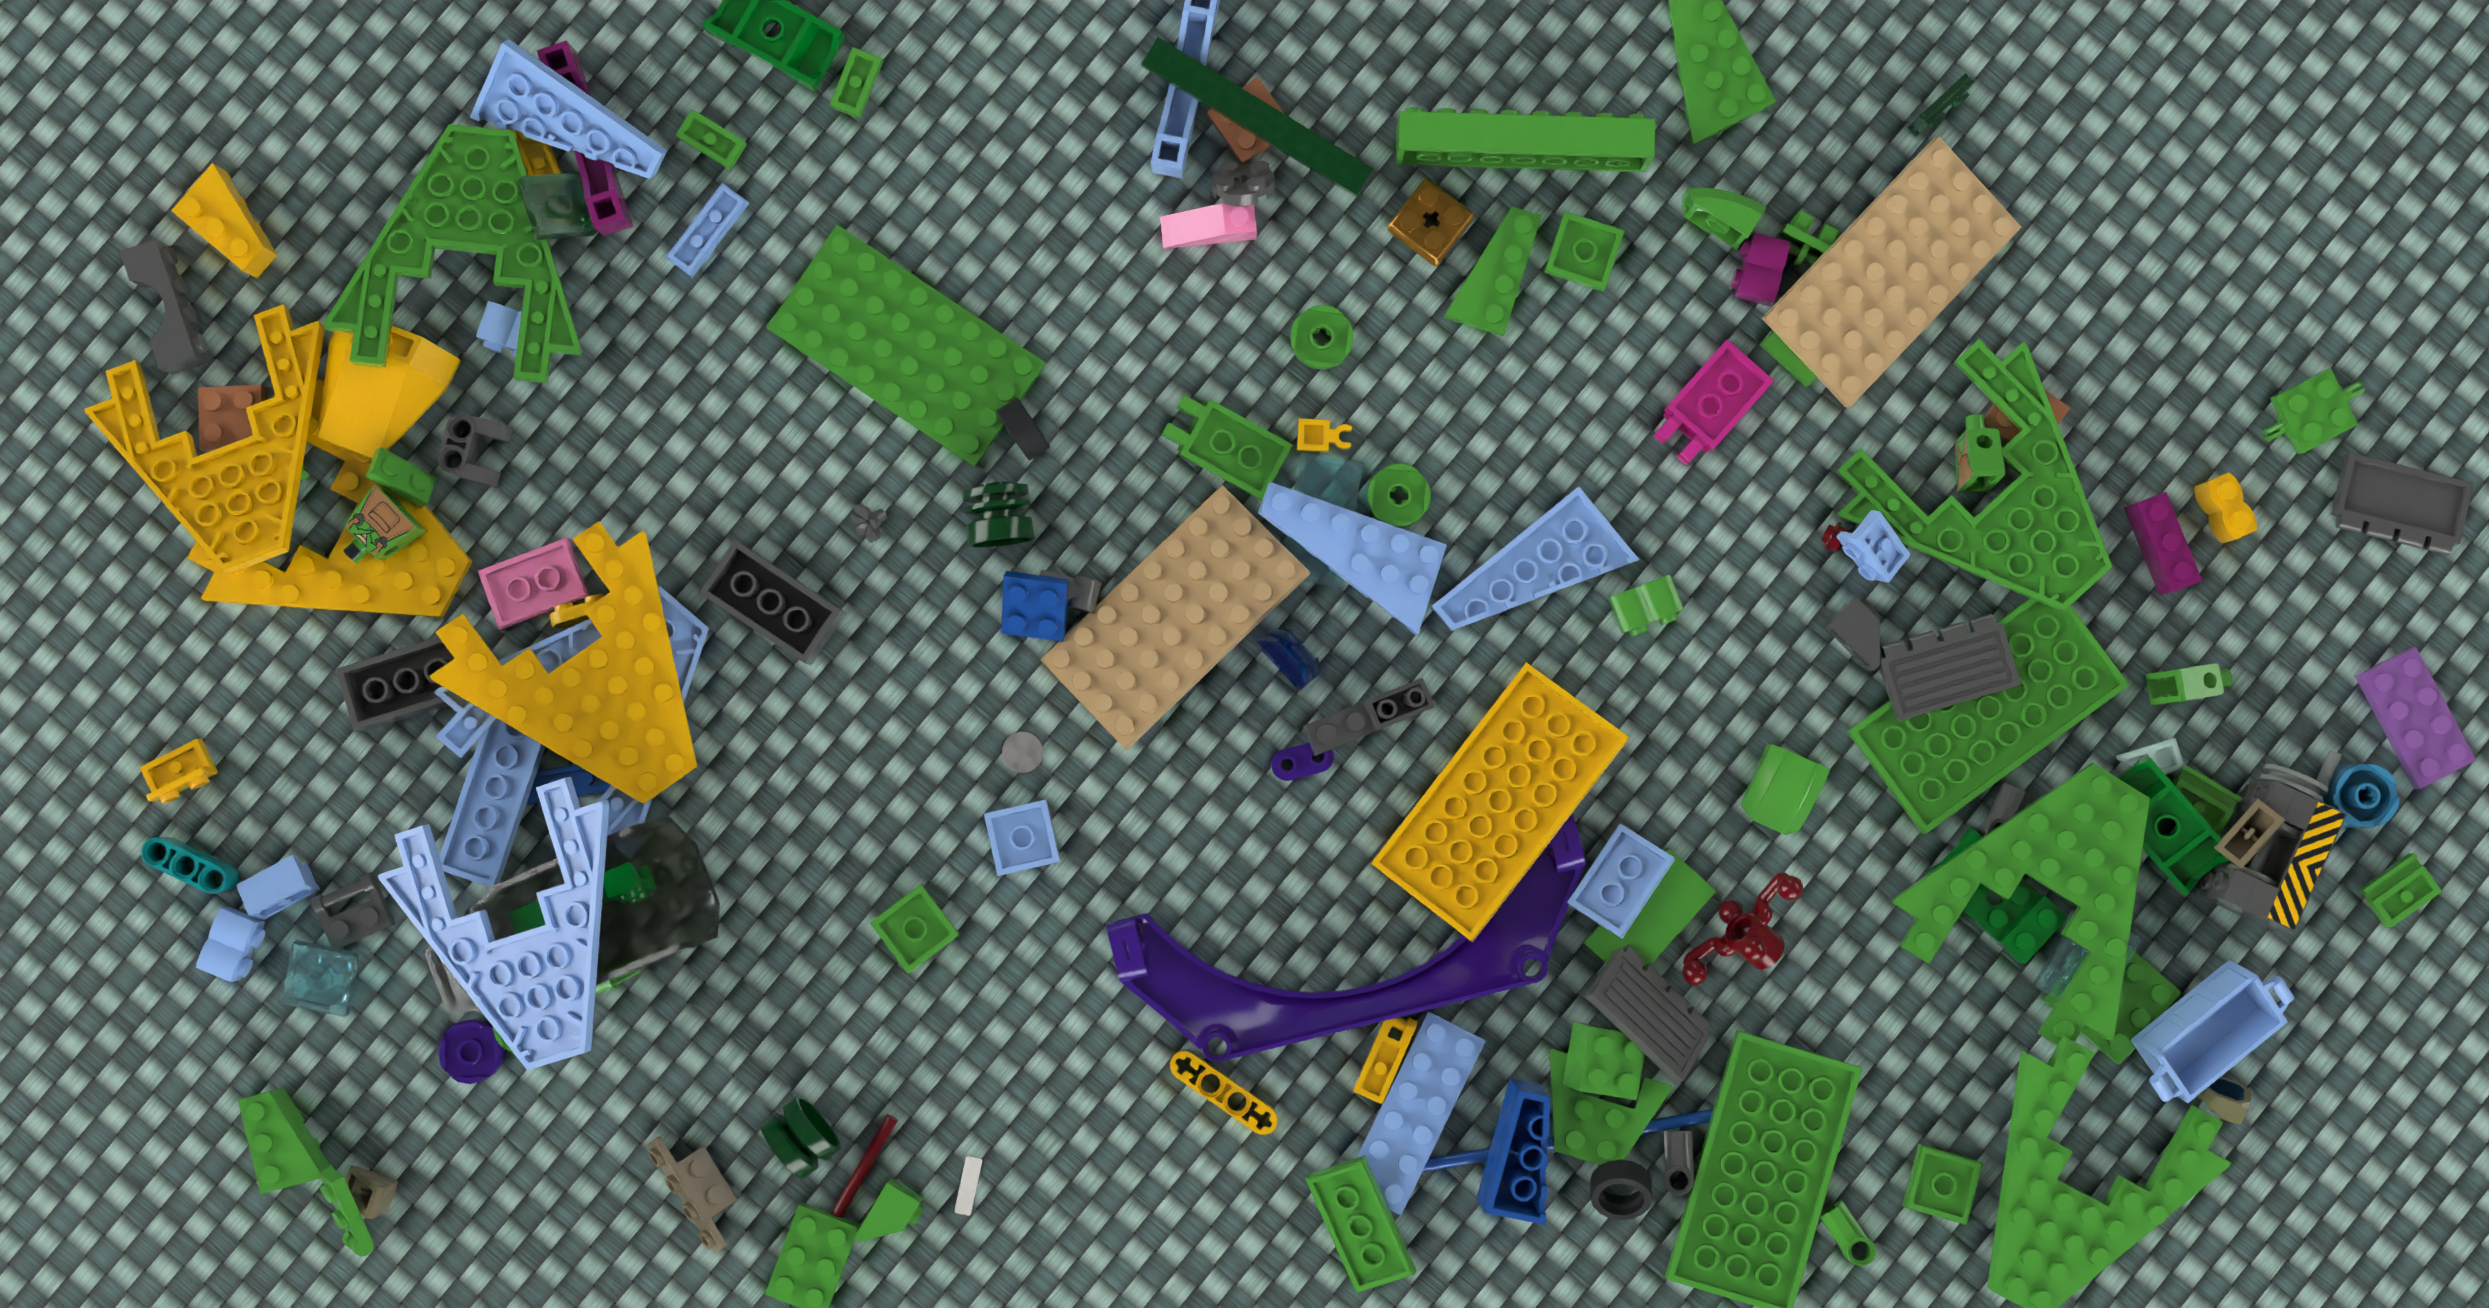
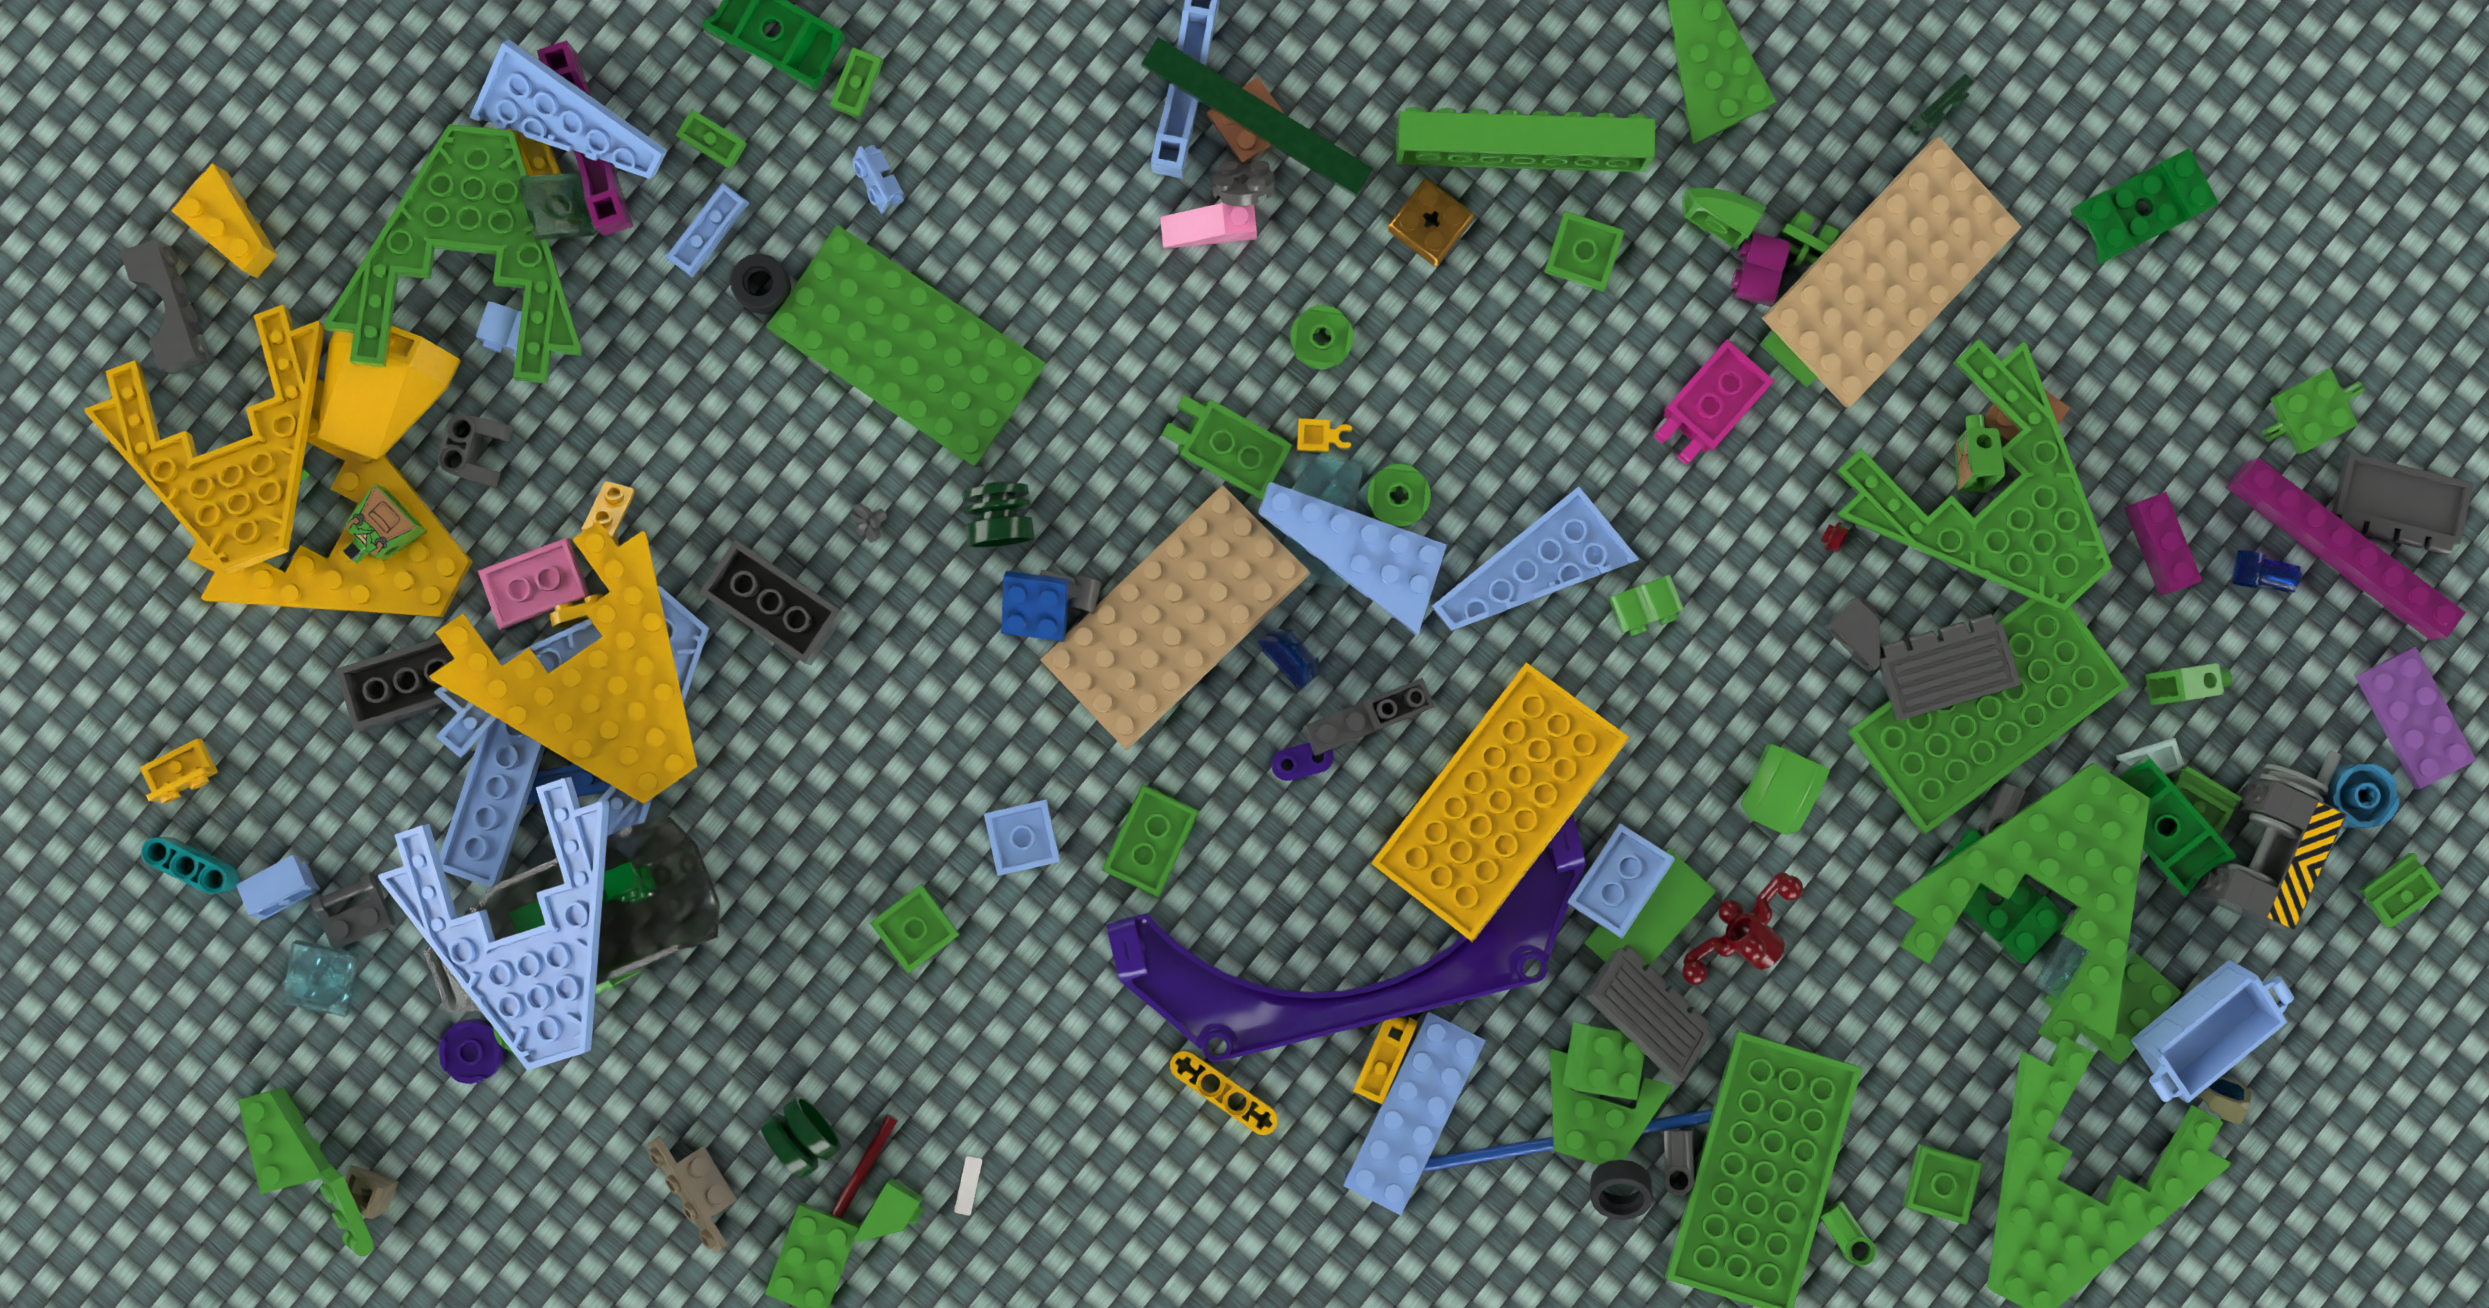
(224, 414): nougat plate -> none
(231, 944): light blue brick -> none
(401, 477): bright green plate -> none
(610, 508): none -> yellow bracket
(746, 269): none -> black tyre
(869, 166): none -> light blue hinge
(1022, 752): flat silver sticker -> none
(1023, 429): black tyre -> none
(1150, 840): none -> bright green tile
(1360, 1224): bright green tile -> none
(1494, 282): bright green wing -> none
(1518, 1156): blue wedge -> none
(1875, 548): light blue bracket -> none
(2171, 189): none -> green piece
(2227, 513): yellow brick -> none
(2249, 834): dark tan slope -> none
(2257, 571): none -> clear blue piece
(2345, 549): none -> magenta brick

